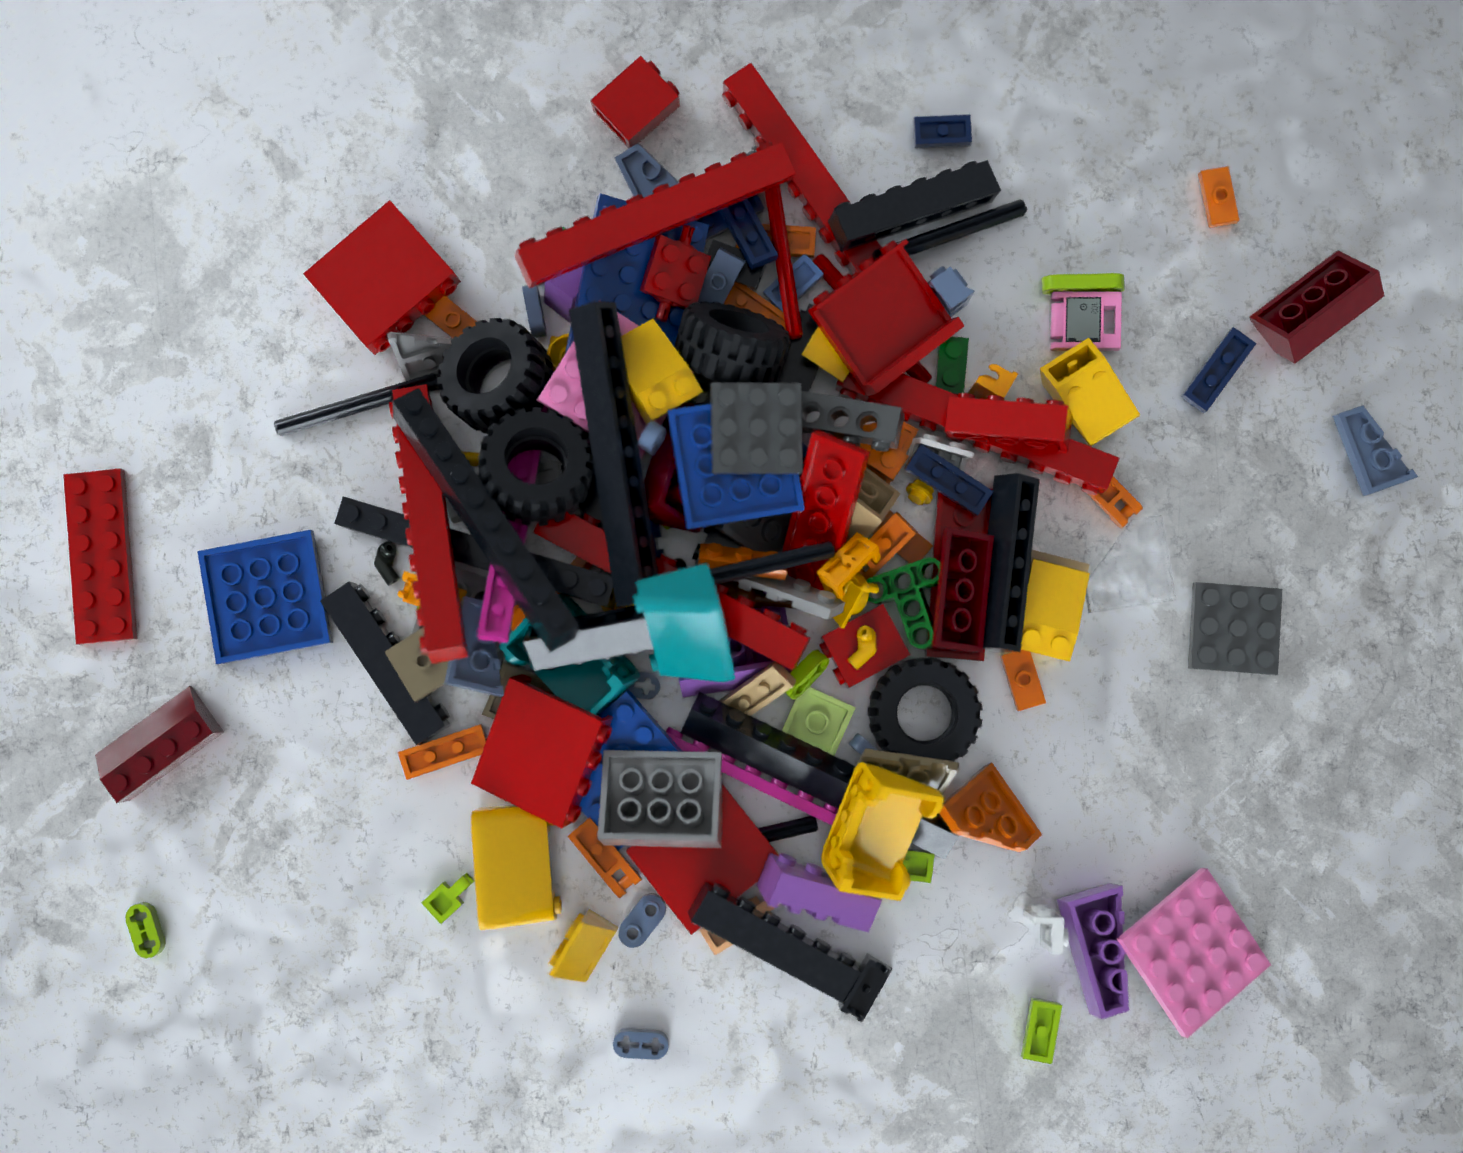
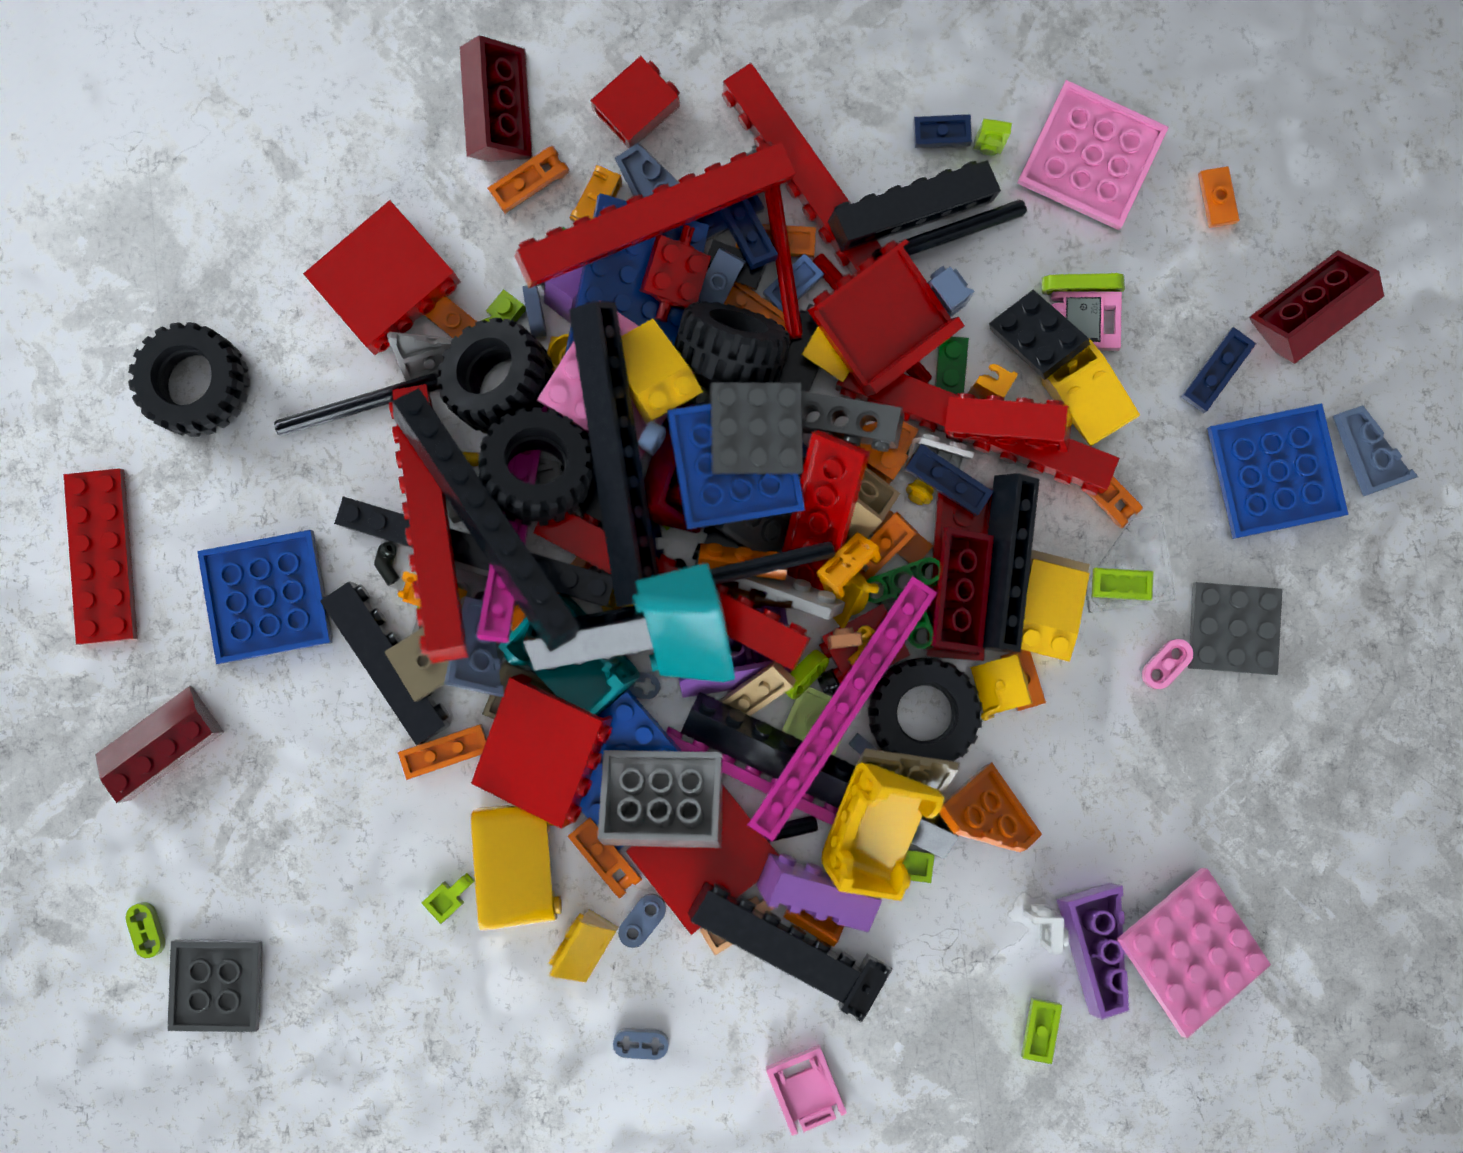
(159, 359): none -> black tyre
(214, 985): none -> dark grey plate
(495, 100): none -> dark red slope
(506, 307): none -> lime plate
(528, 179): none -> orange plate
(602, 182): none -> light orange hinge
(806, 1093): none -> bright pink container
(824, 930): none -> orange plate
(828, 682): none -> black plate
(842, 708): none -> dark pink plate
(844, 638): none -> nougat plate
(992, 137): none -> lime plate
(1001, 685): none -> yellow hat
(1039, 334): none -> black plate
(1092, 155): none -> bright pink plate
(1122, 584): none -> lime plate
(1166, 664): none -> bright pink plate
(1277, 471): none -> blue plate

